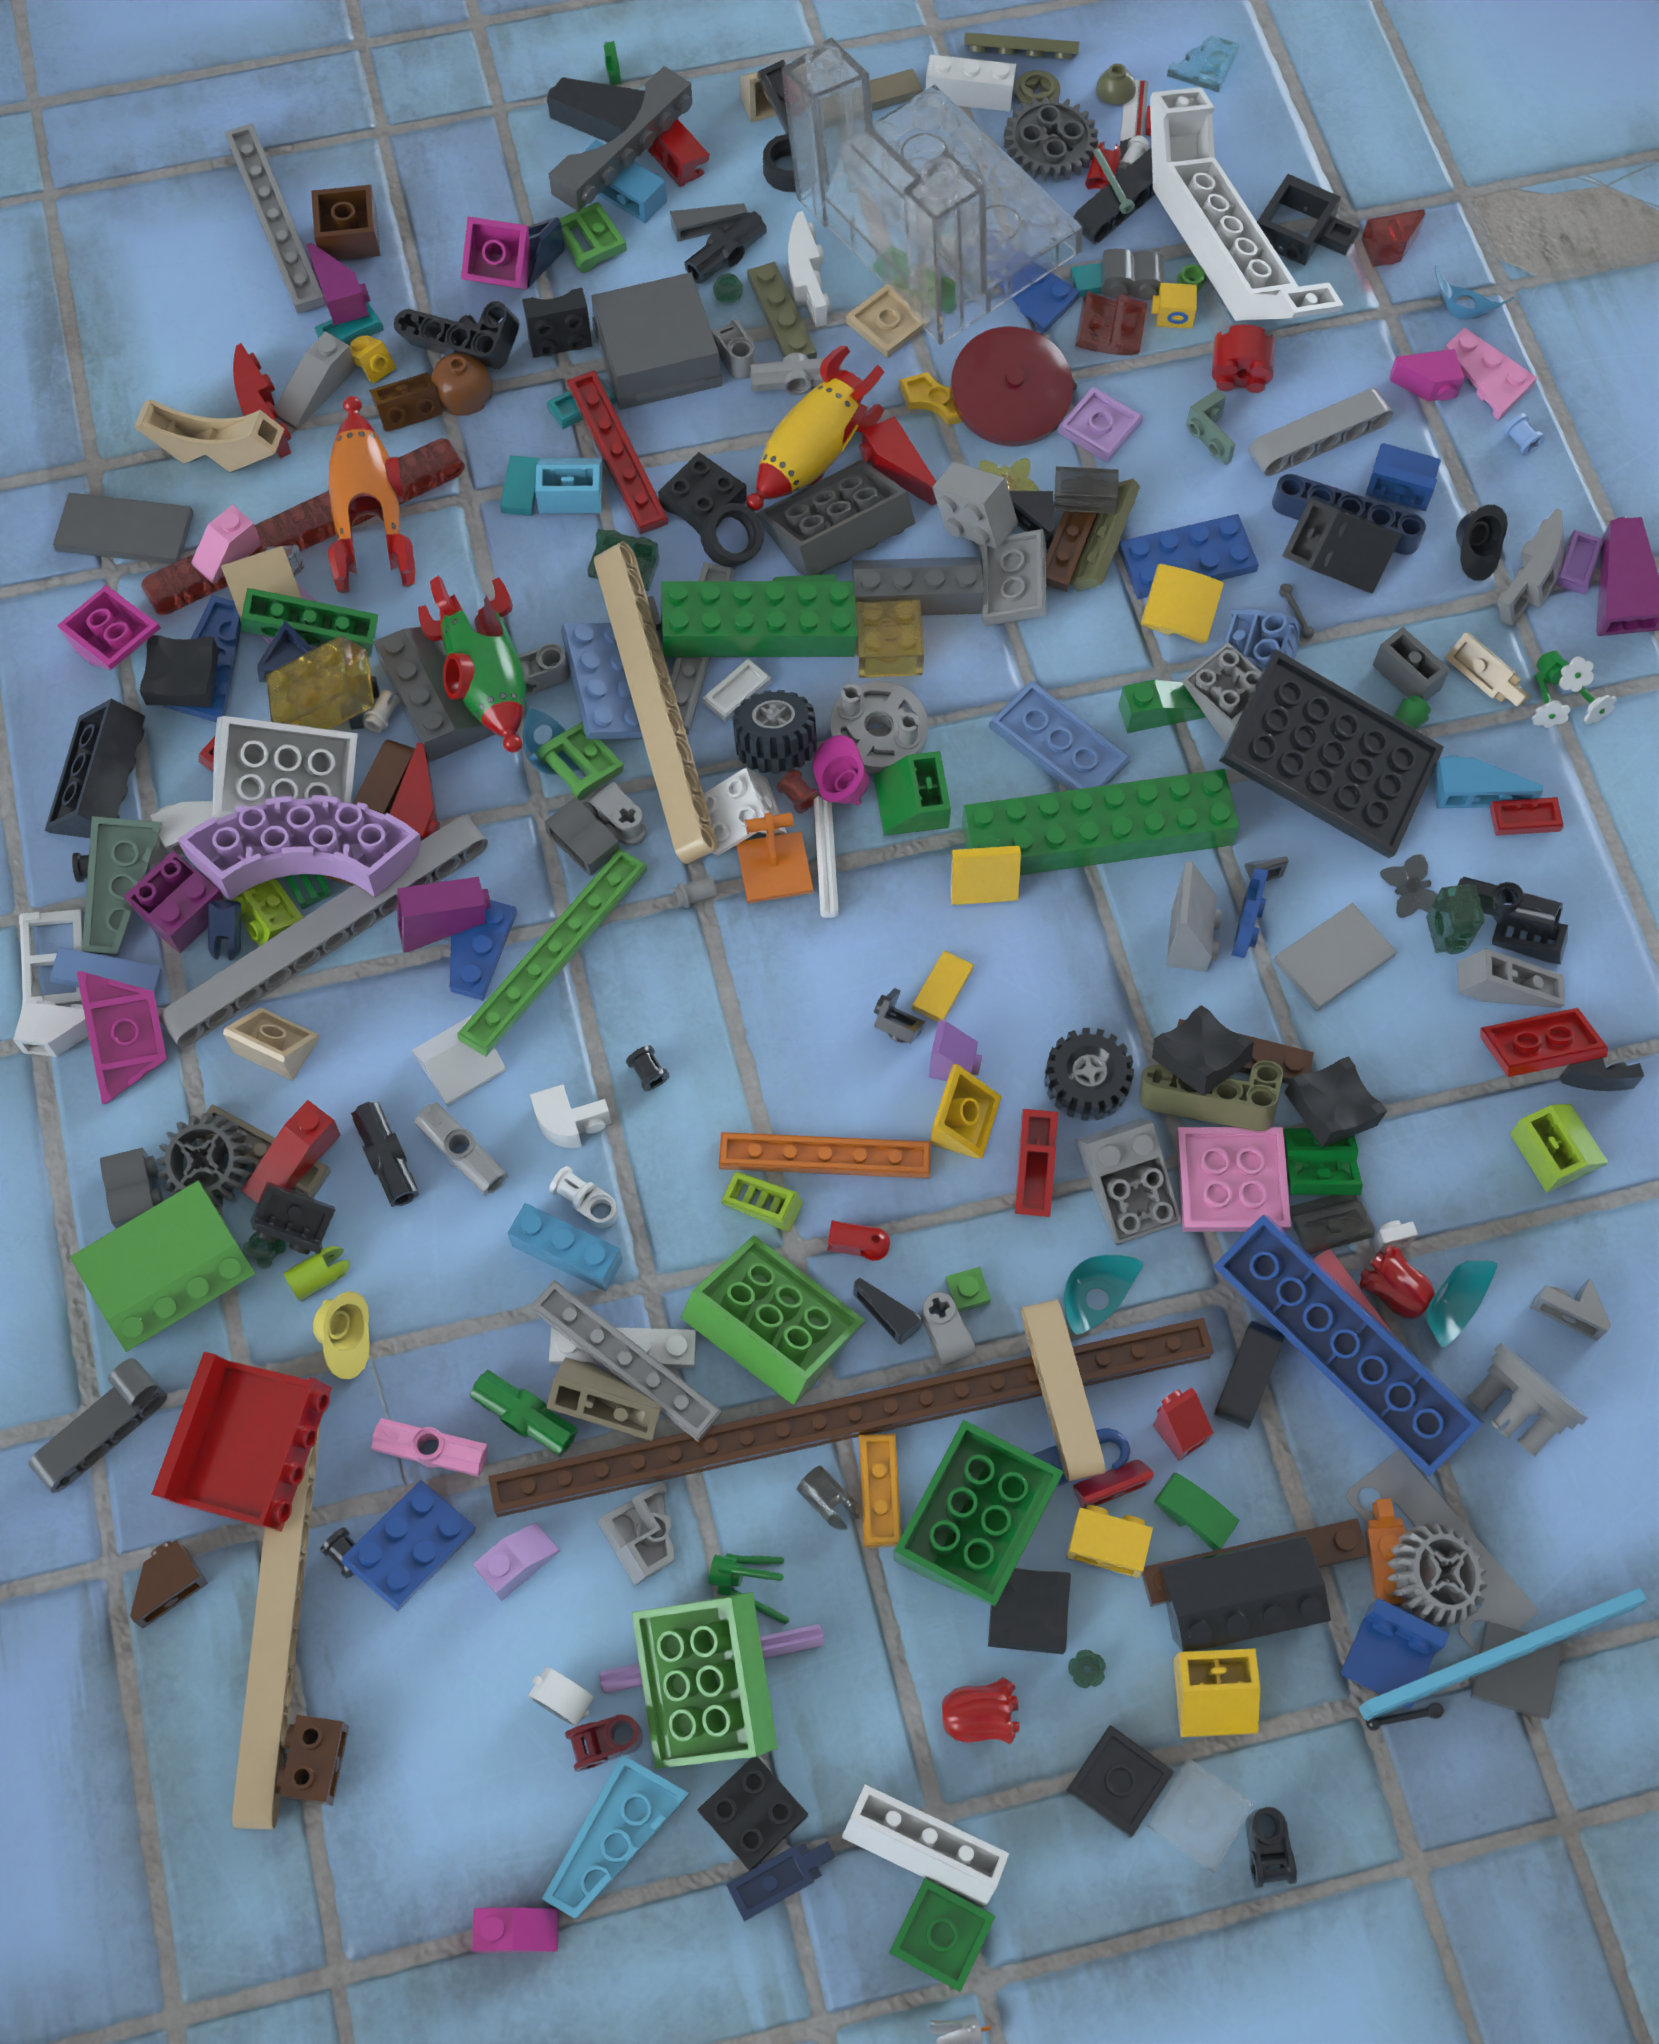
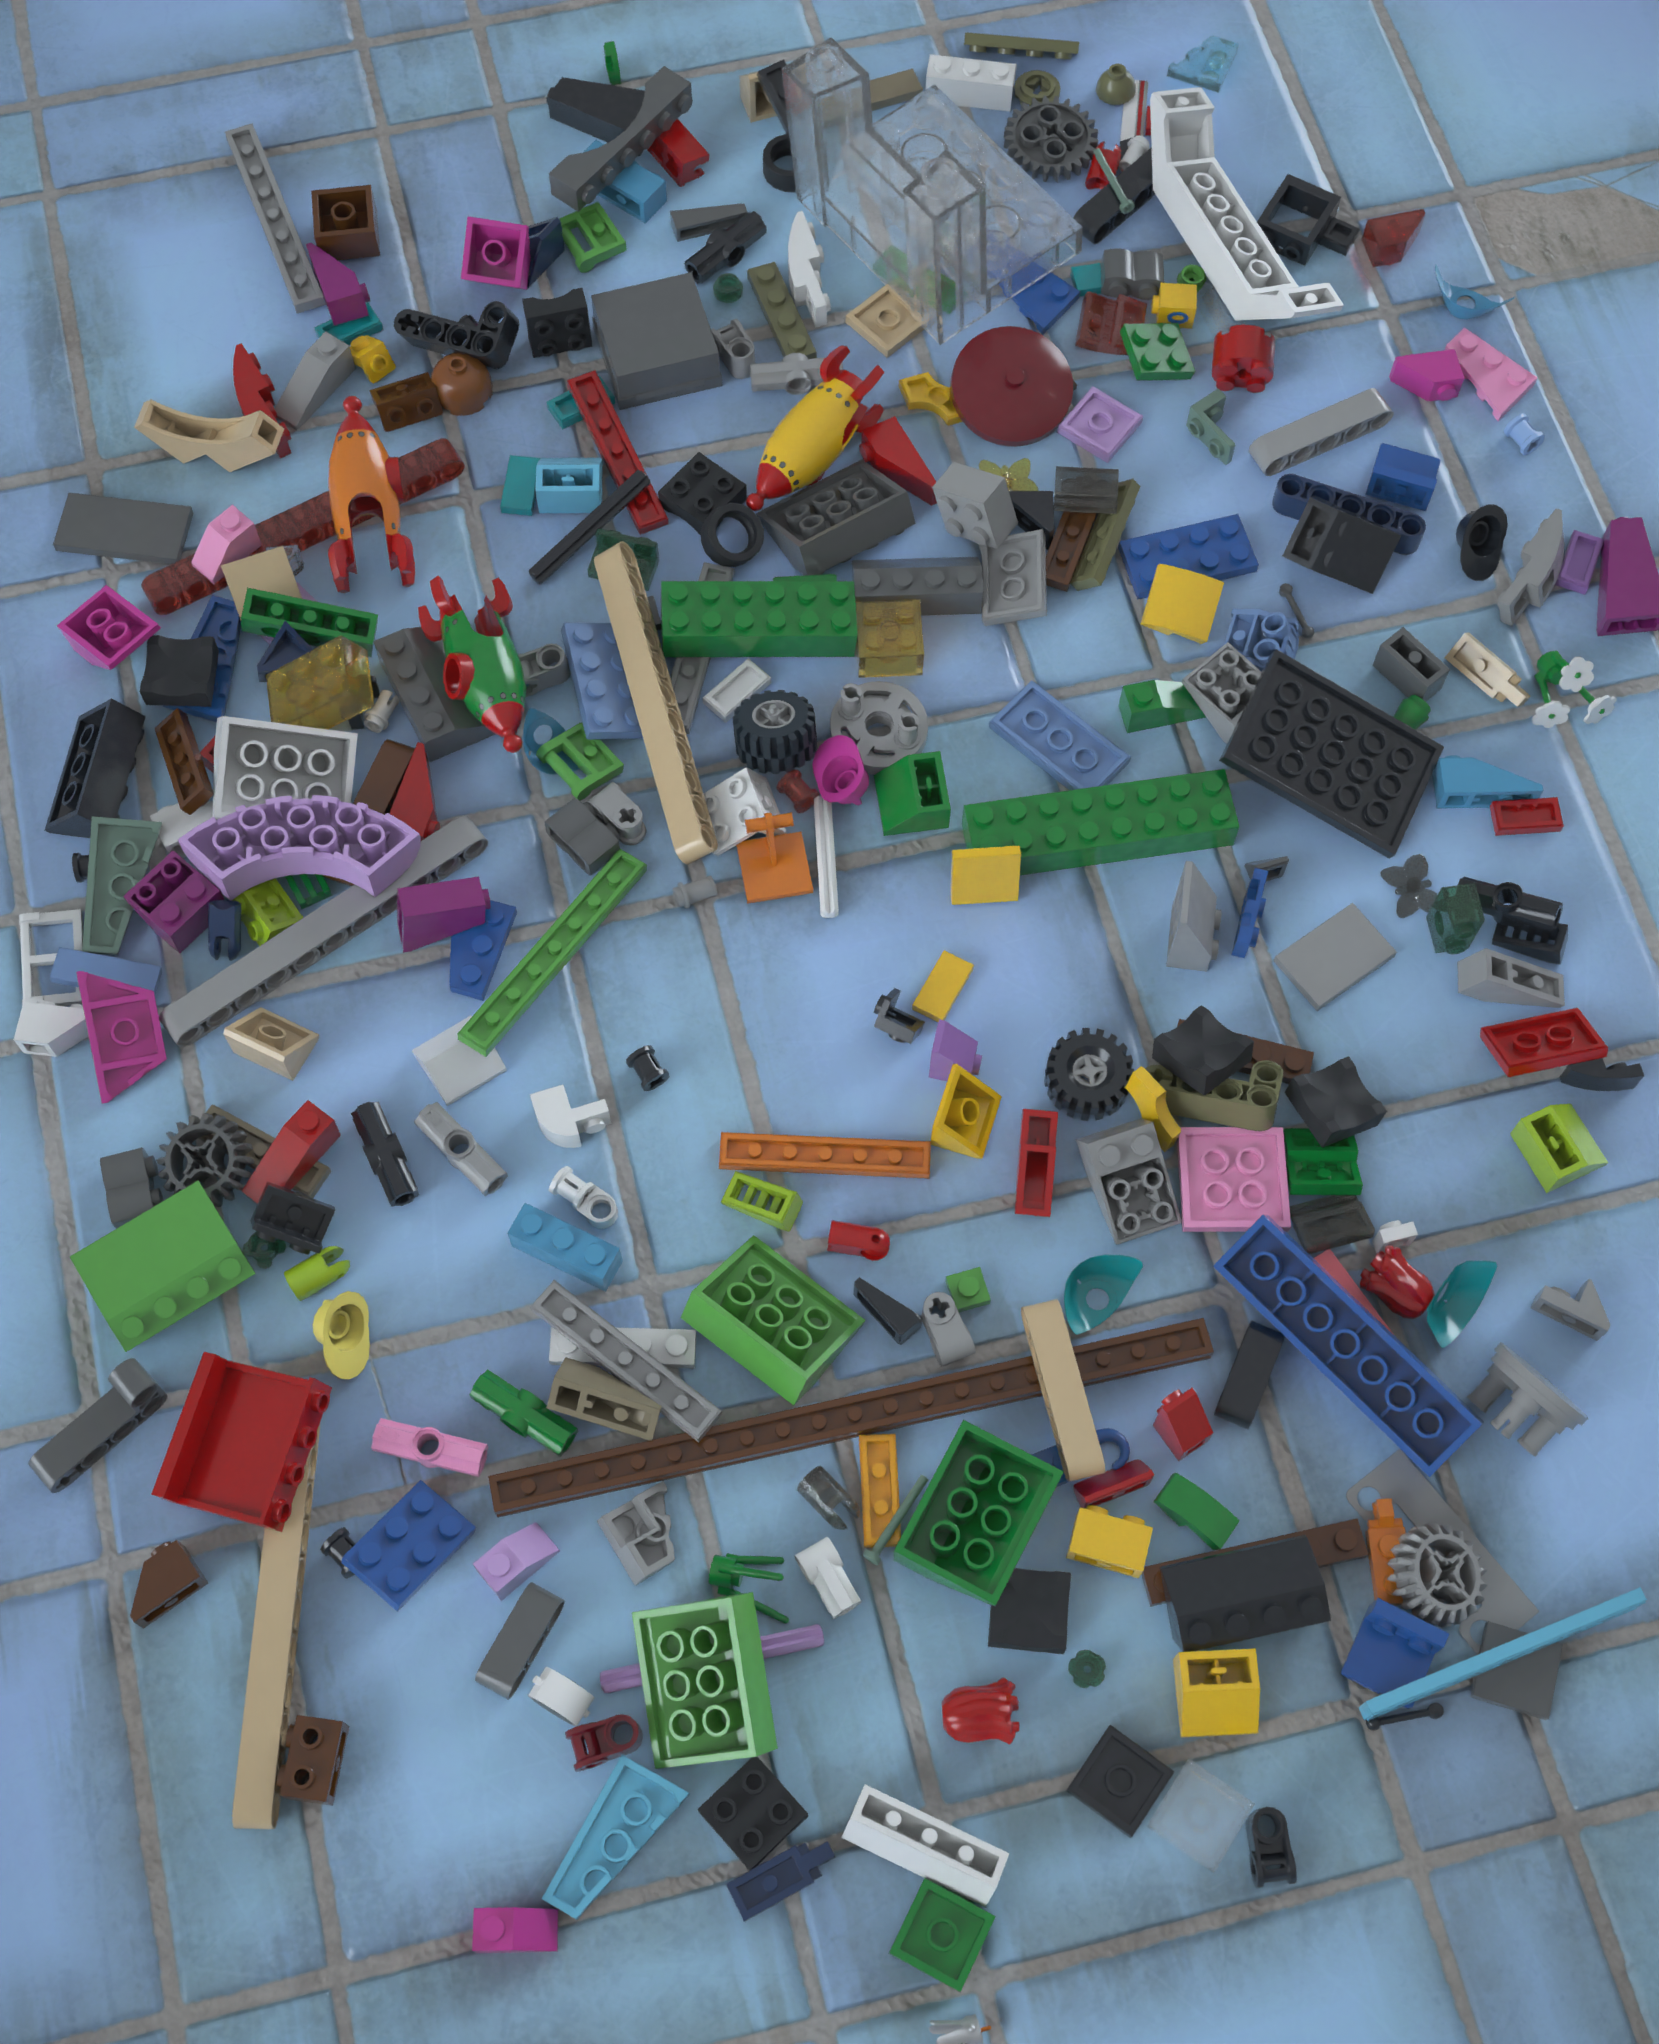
(184, 761): none -> reddish brown plate
(519, 1640): none -> dark grey beam
(588, 527): none -> black axle
(824, 1570): none -> white piece
(873, 1555): none -> sand green piece
(1152, 1104): none -> yellow tile
(1157, 351): none -> green plate

